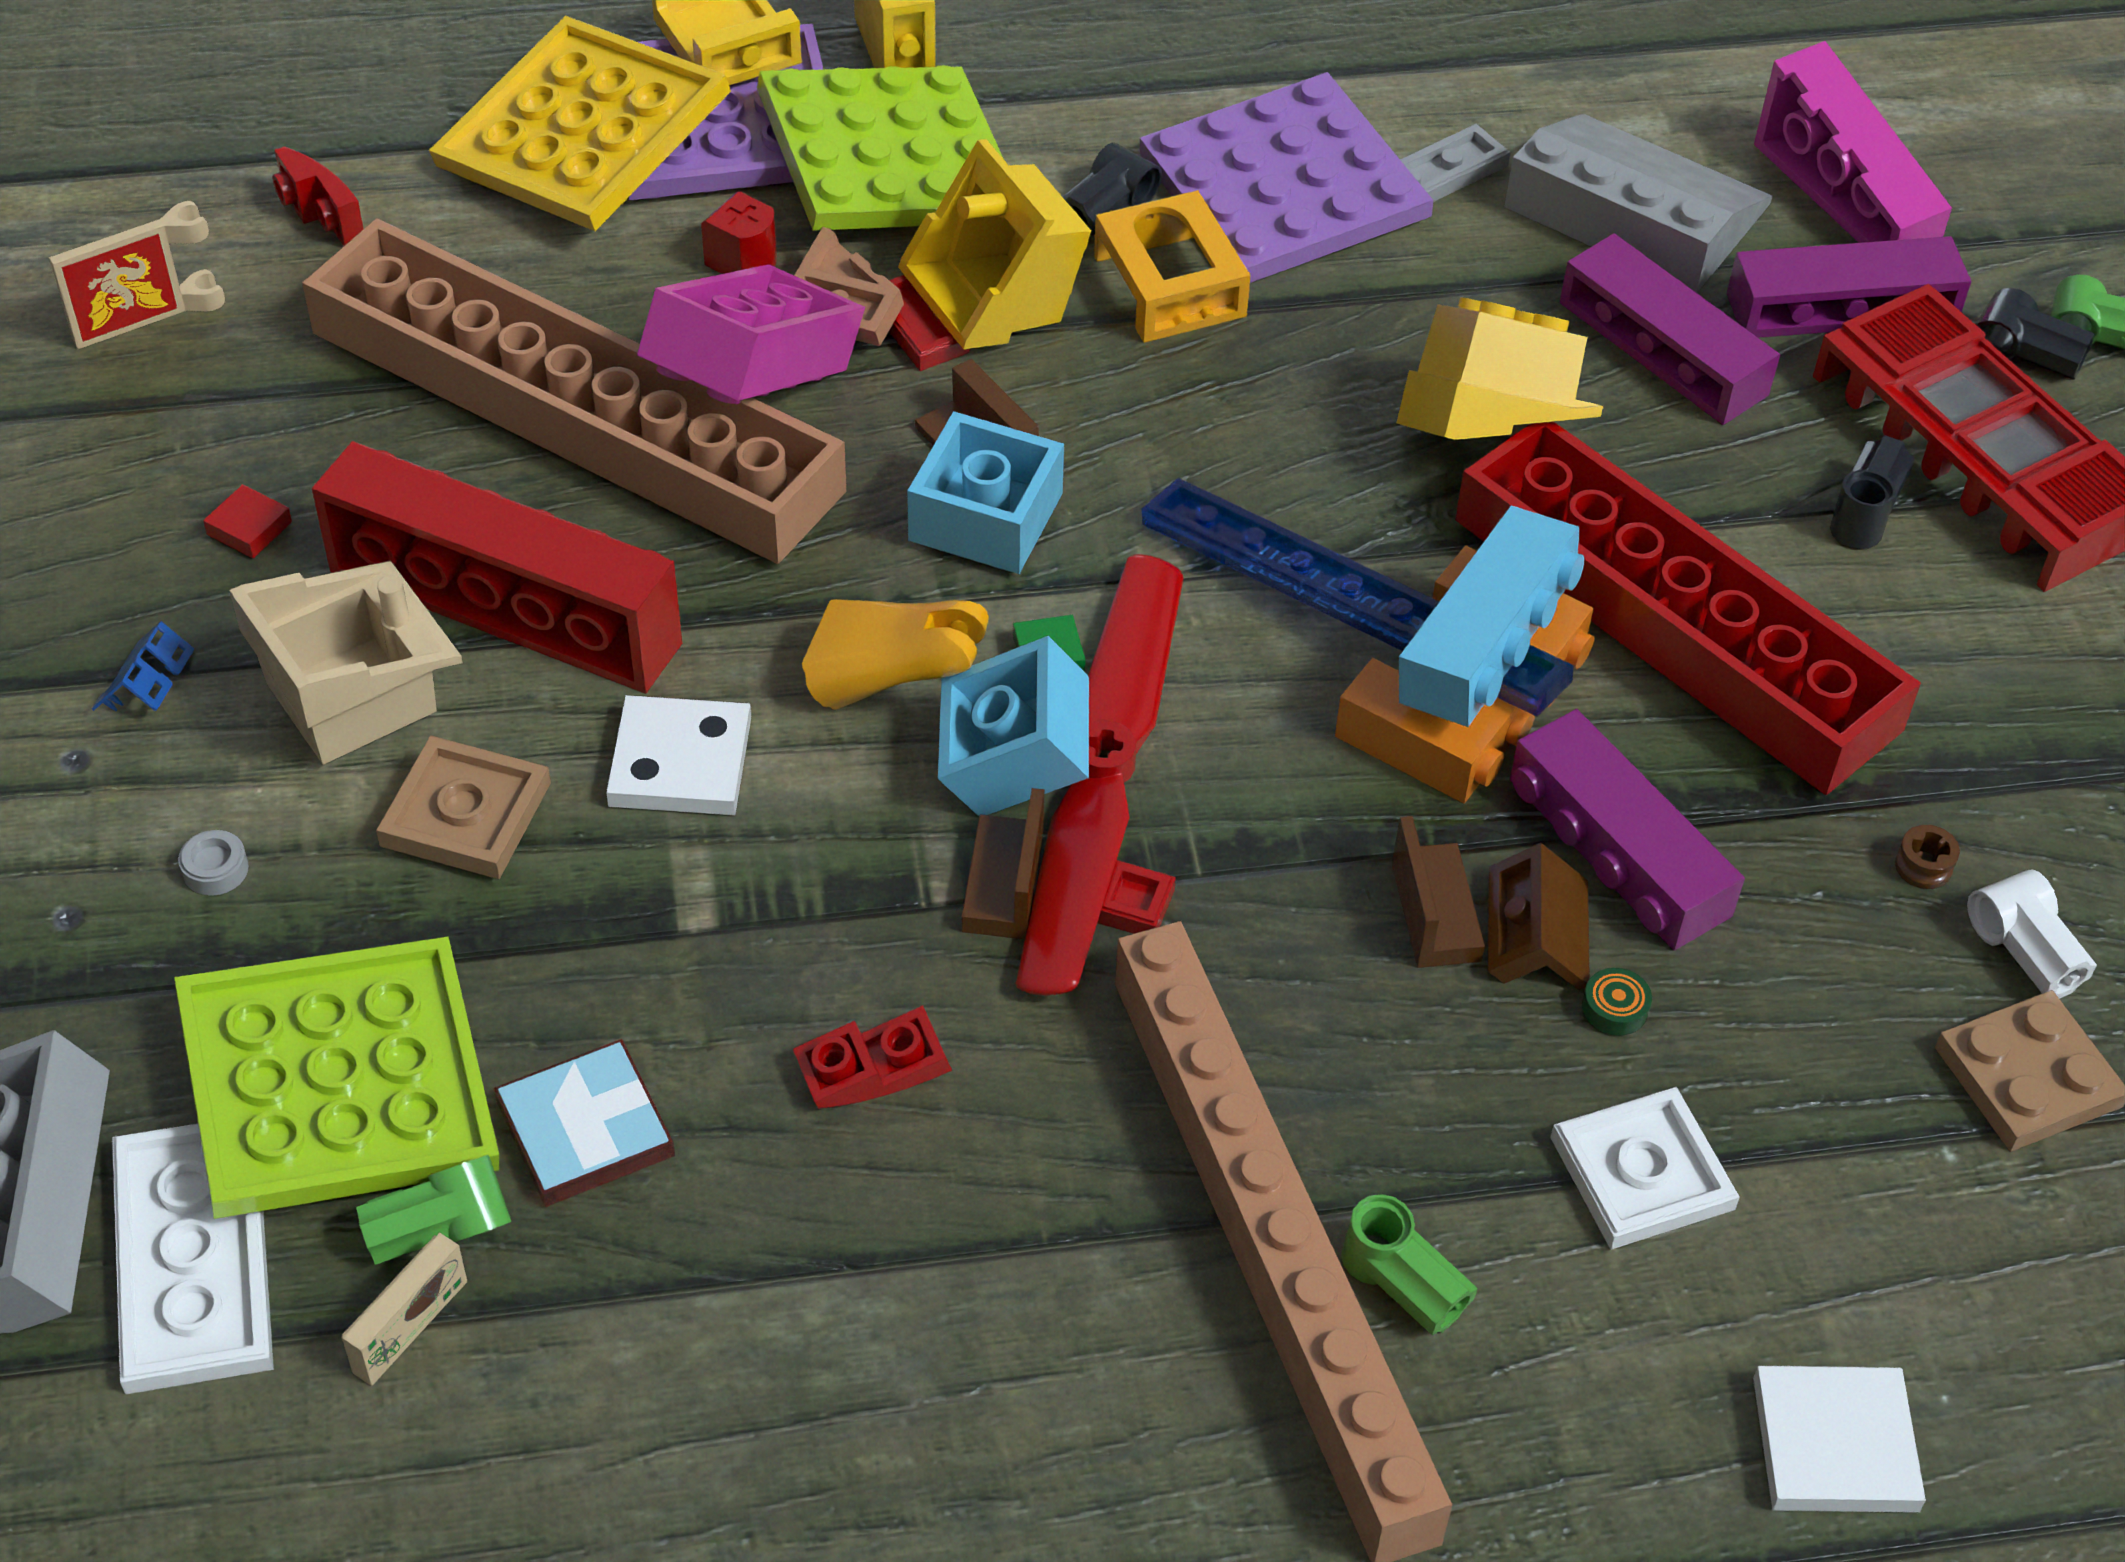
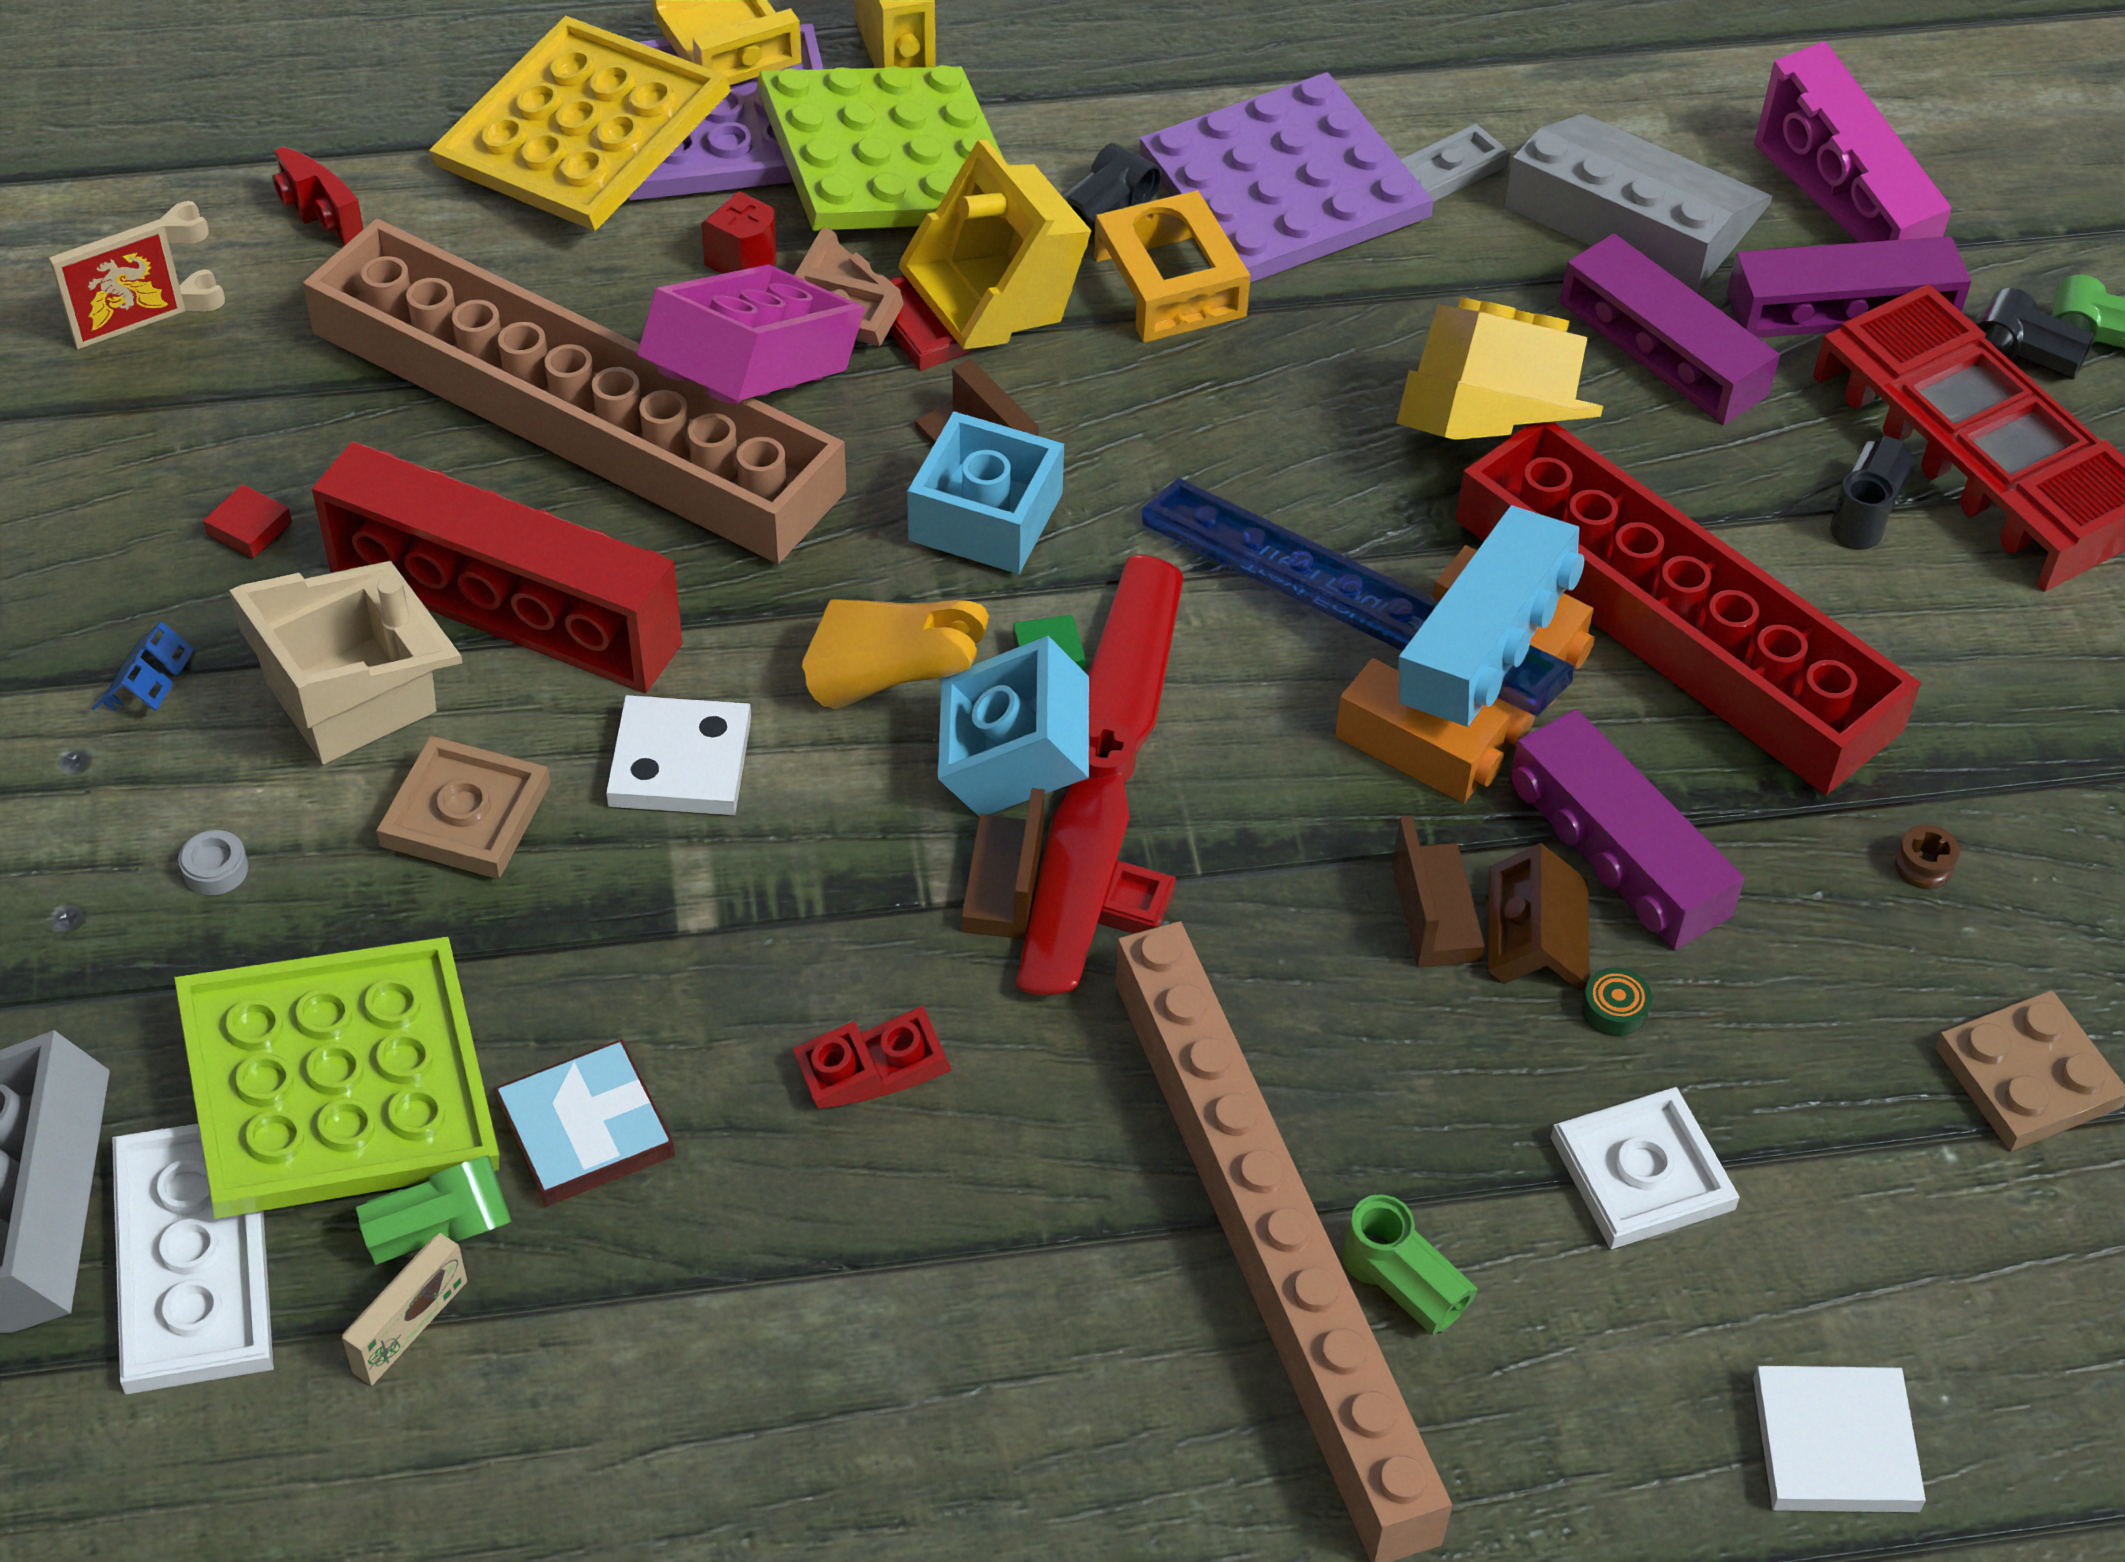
(2025, 919): white piece -> none

